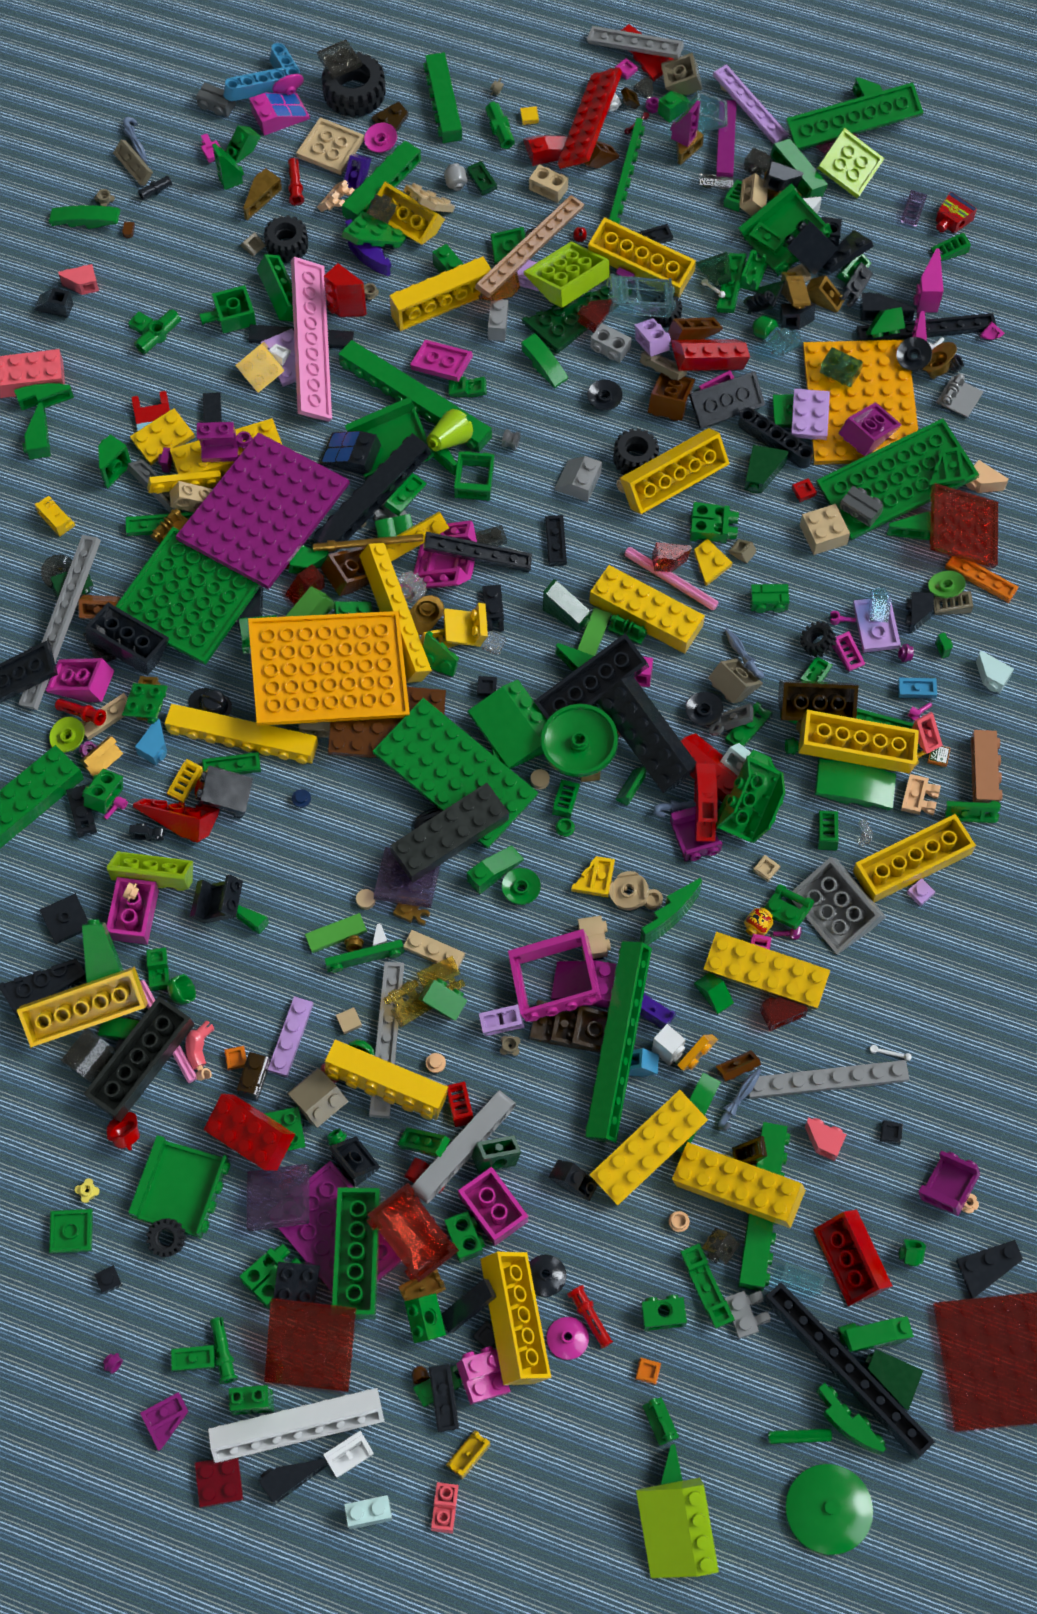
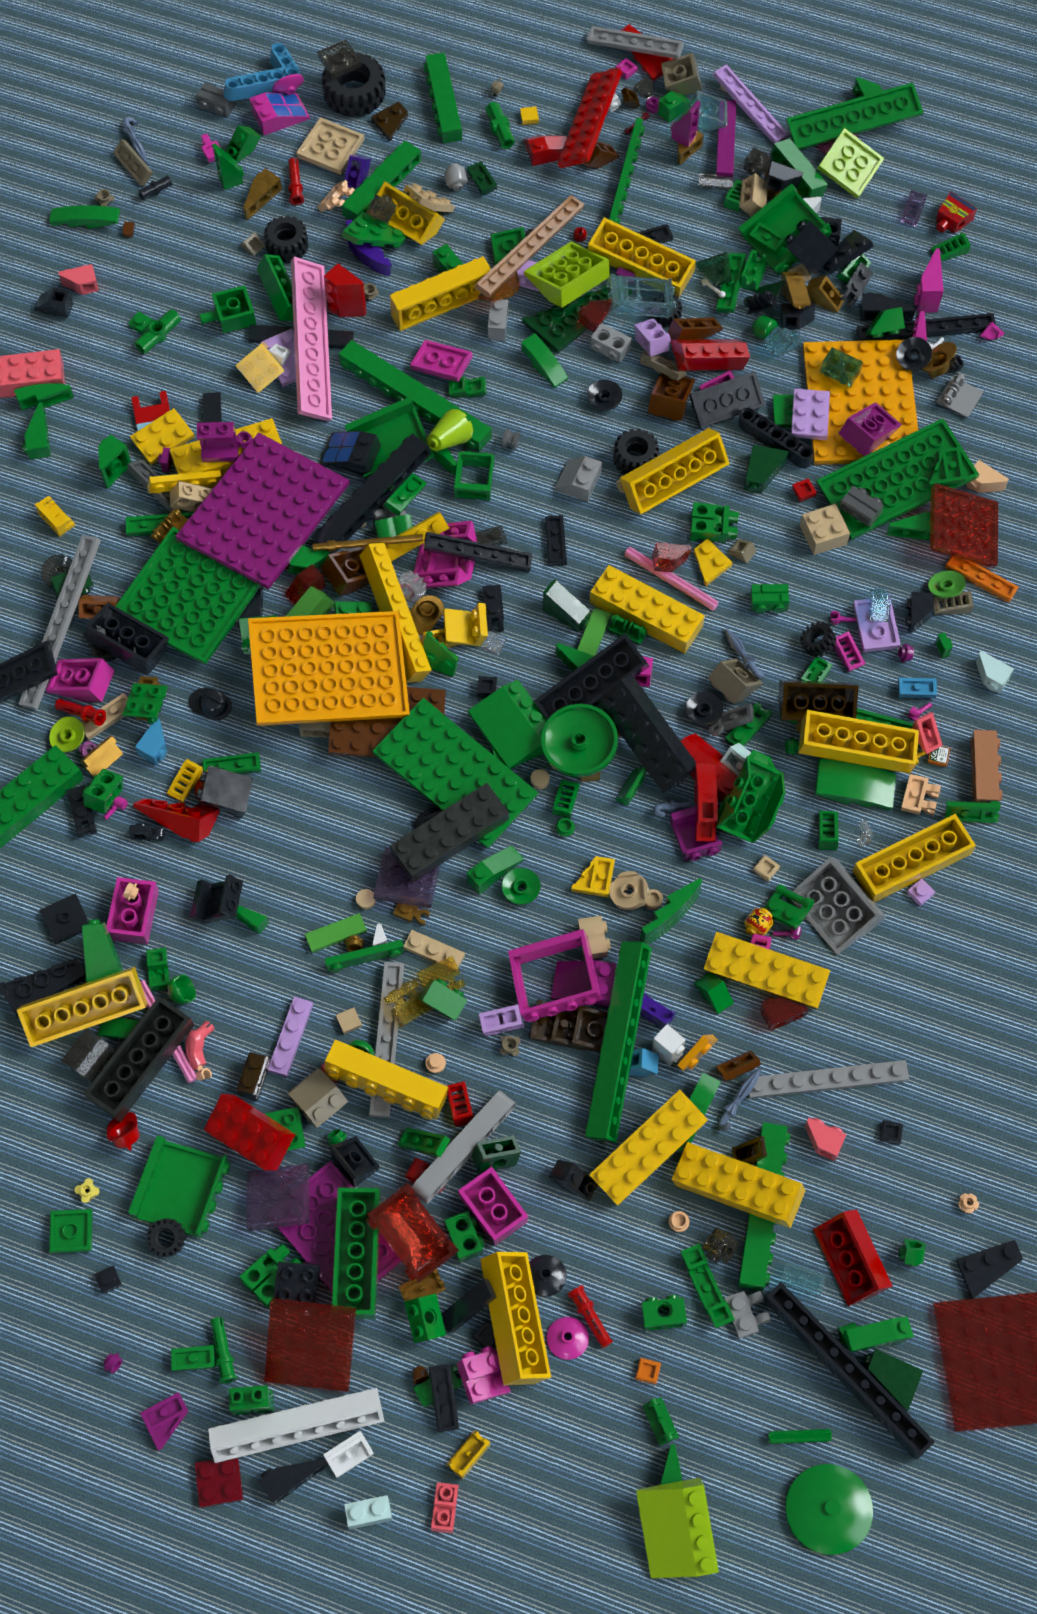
(162, 870): lime slope -> none
(235, 1057): orange tile -> none
(241, 733): yellow brick -> none
(301, 798): dark blue plate -> none
(380, 132): dark pink dish -> none
(548, 183): tan brick -> none
(854, 1429): green slope -> none
(874, 1049): white hinge -> none
(950, 1183): magenta panel -> none

